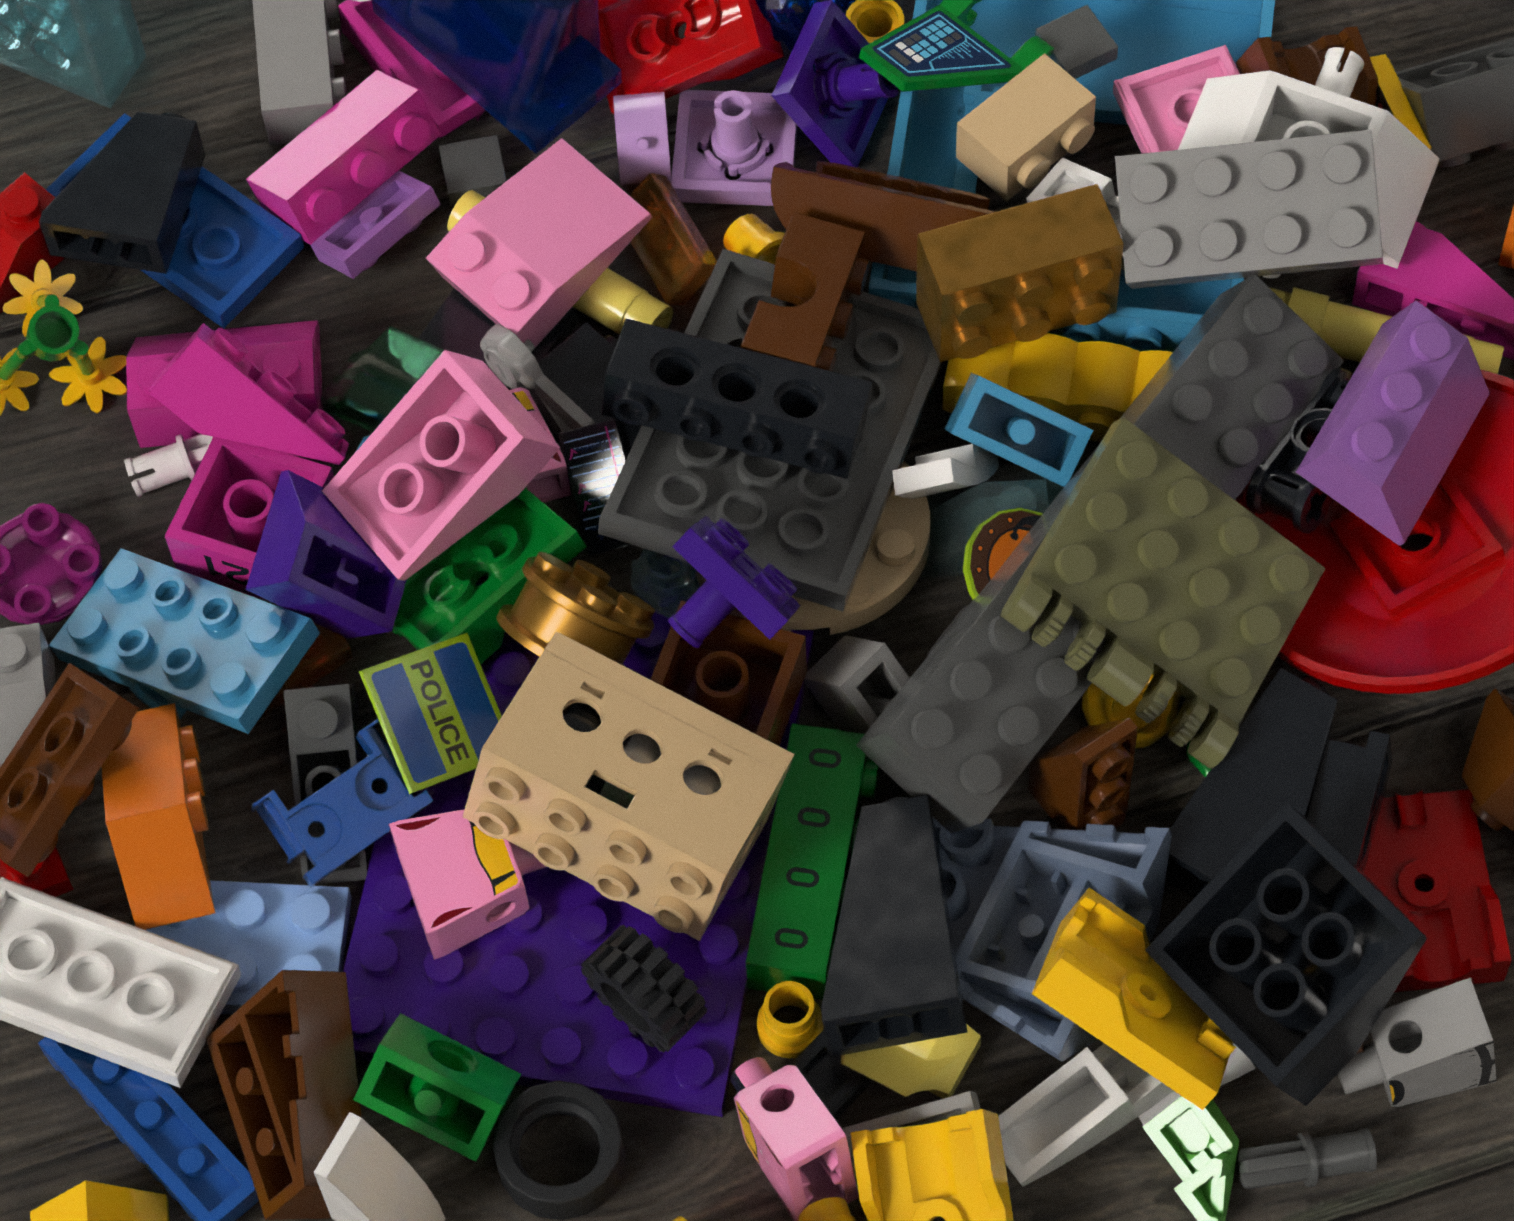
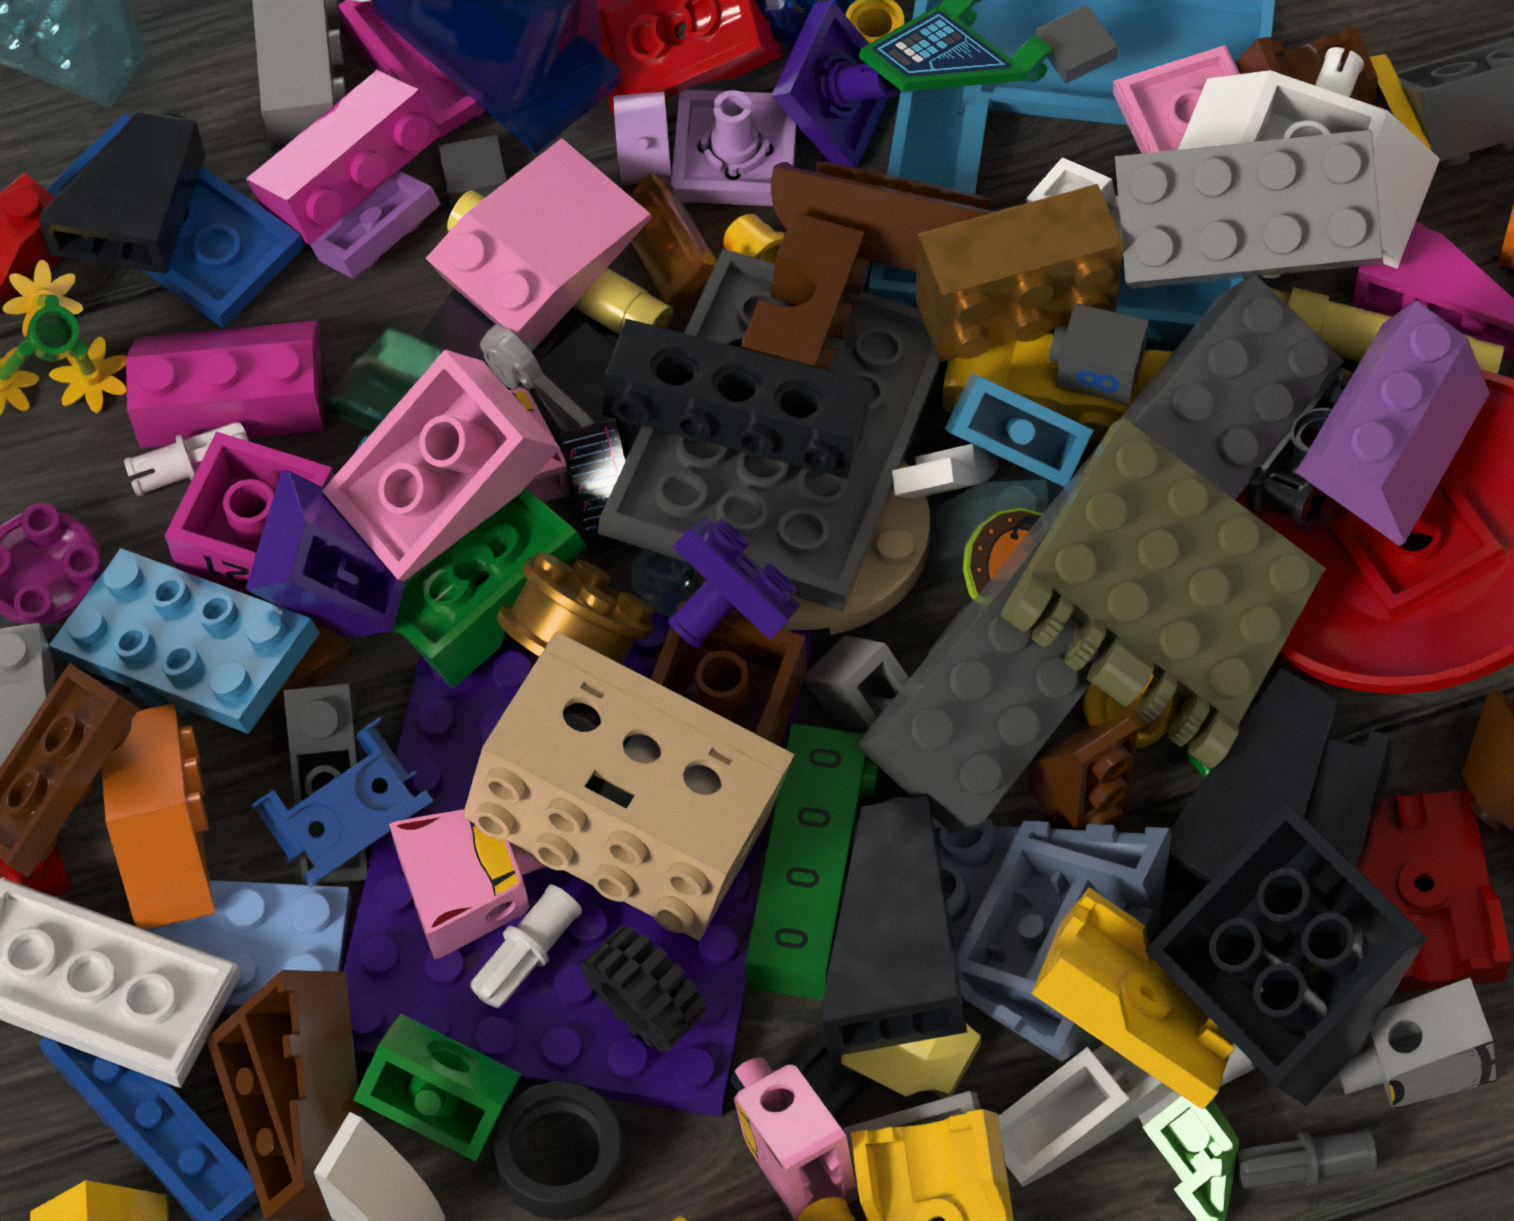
(233, 400): dark pink slope -> none
(433, 710): piece -> none
(525, 946): none -> white axle
(784, 1038): yellow piece -> none
(1026, 128): tan brick -> none
(1099, 353): none -> dark grey brick

